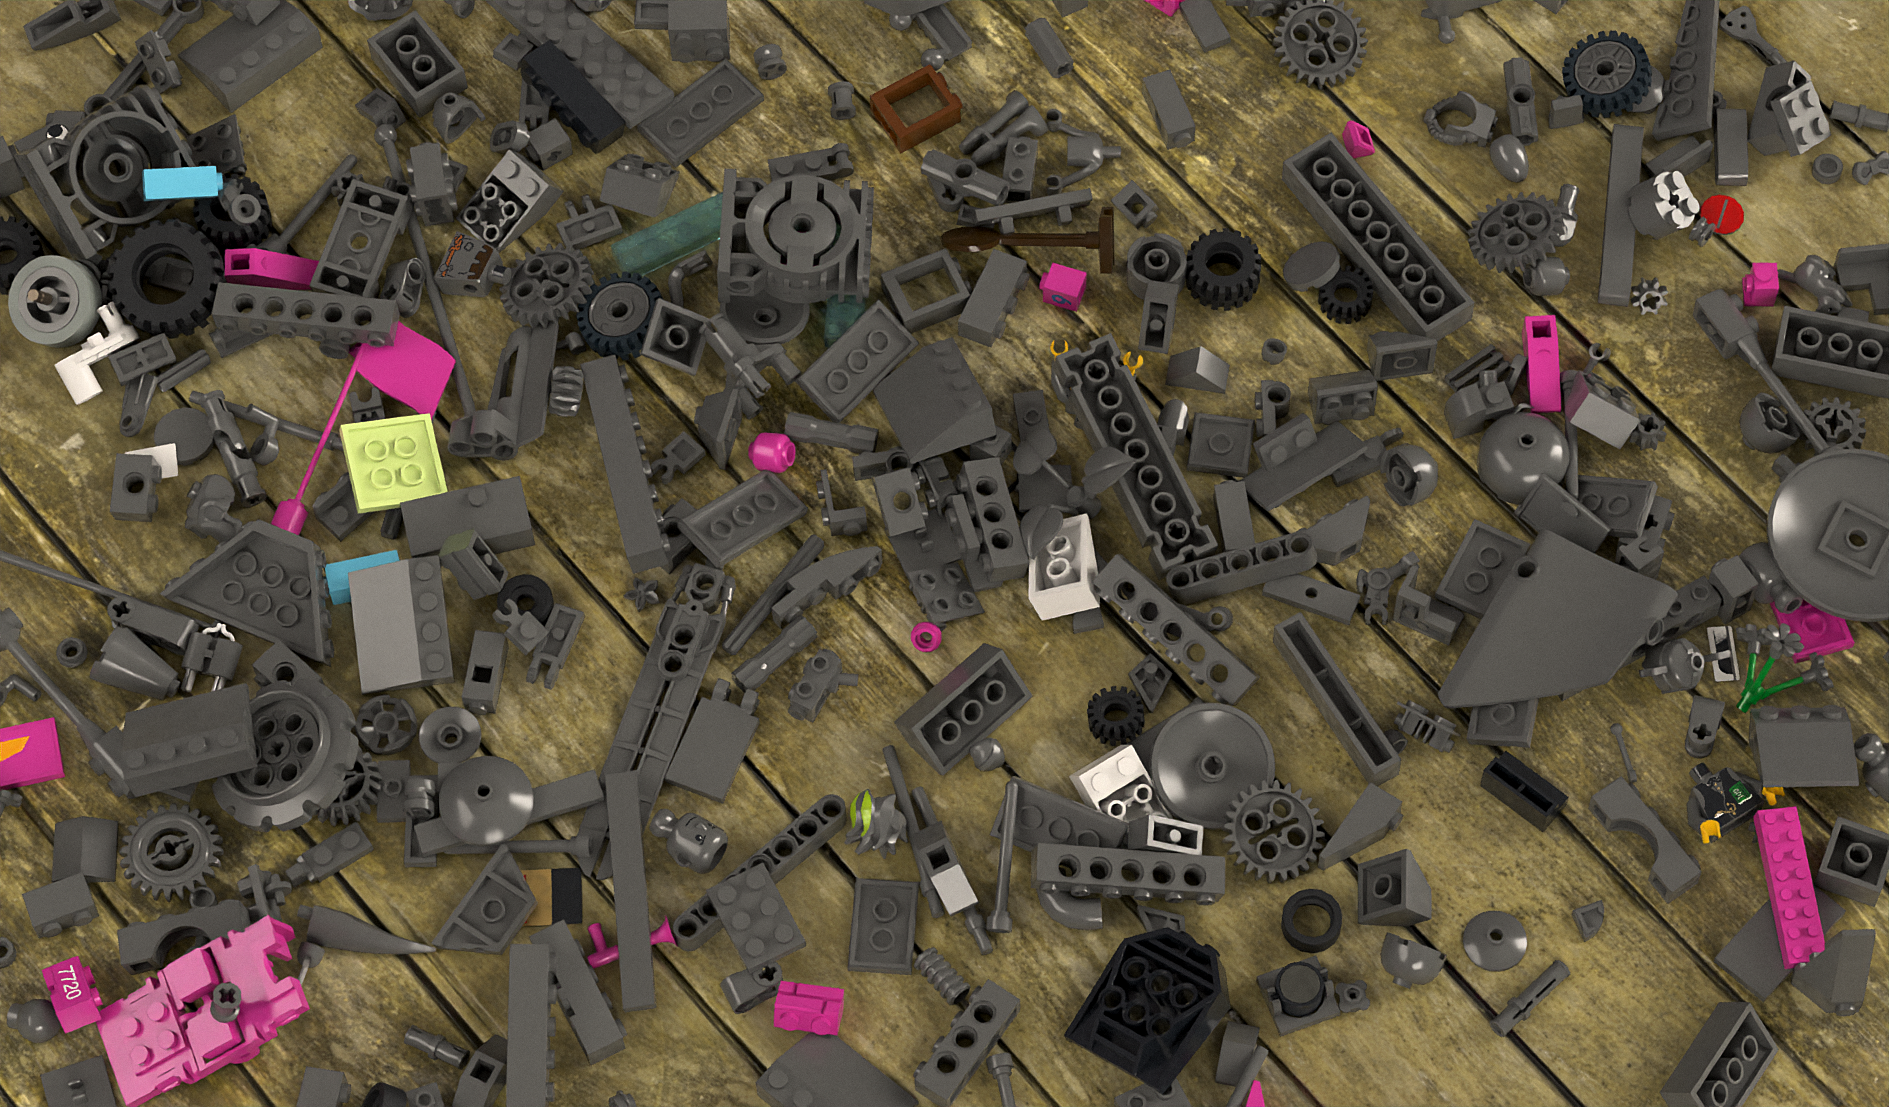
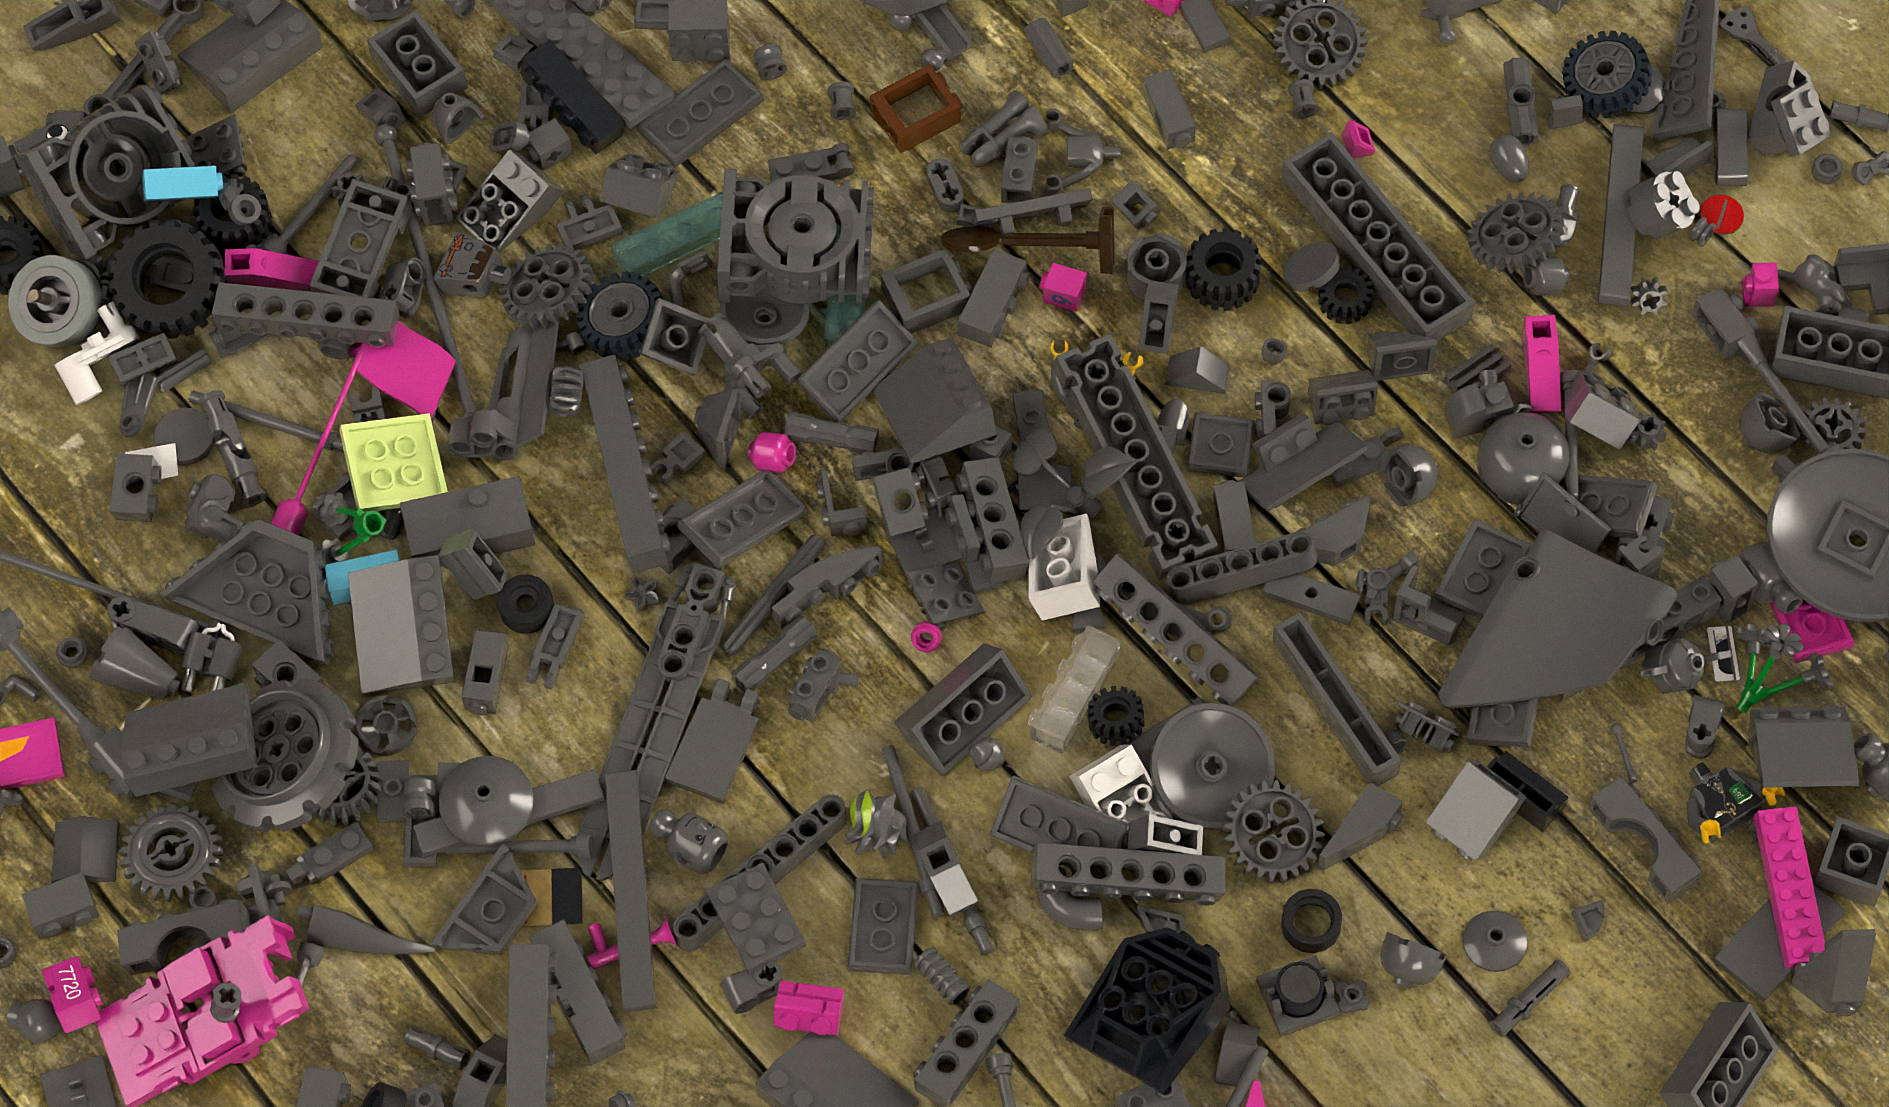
(265, 447): dark grey plate -> none
(366, 525): none -> plant
(449, 723): dark grey dish -> none
(523, 630): dark grey plate -> none
(952, 172): dark grey piece -> none
(1000, 919): dark grey piece -> none
(1076, 683): none -> clear brick
(1150, 680): dark grey piece -> none
(1307, 93): none -> dark grey bush
(1393, 891): dark grey slope -> none
(1475, 810): none -> brick
(1481, 114): dark grey piece -> none
(1518, 369): dark grey tile -> none

